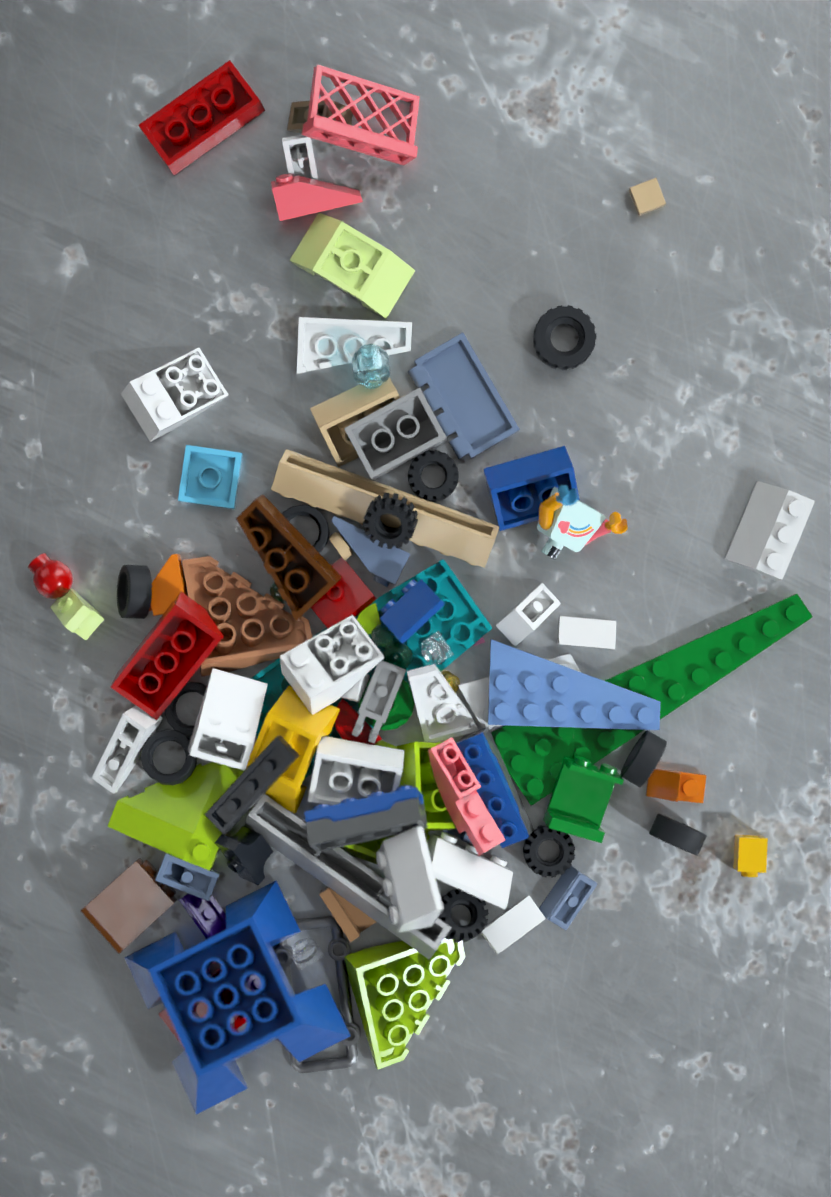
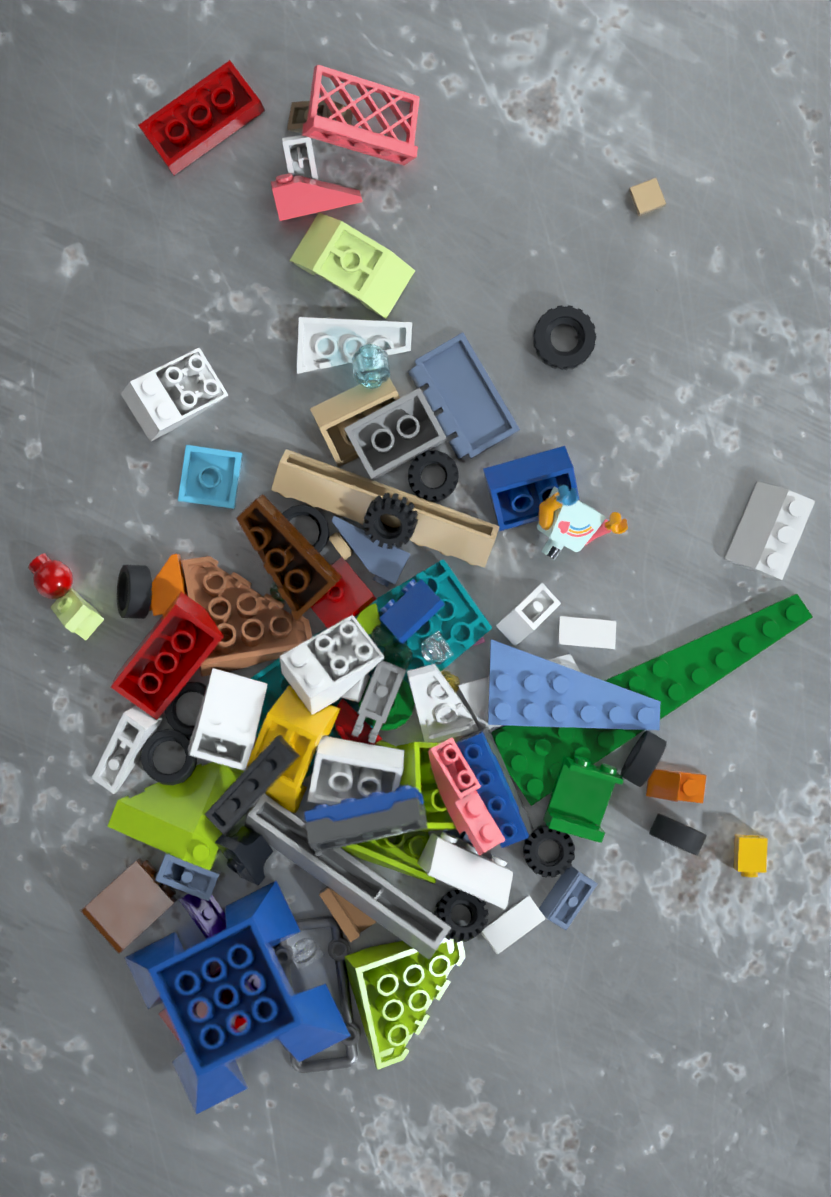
(409, 880): white slope -> none

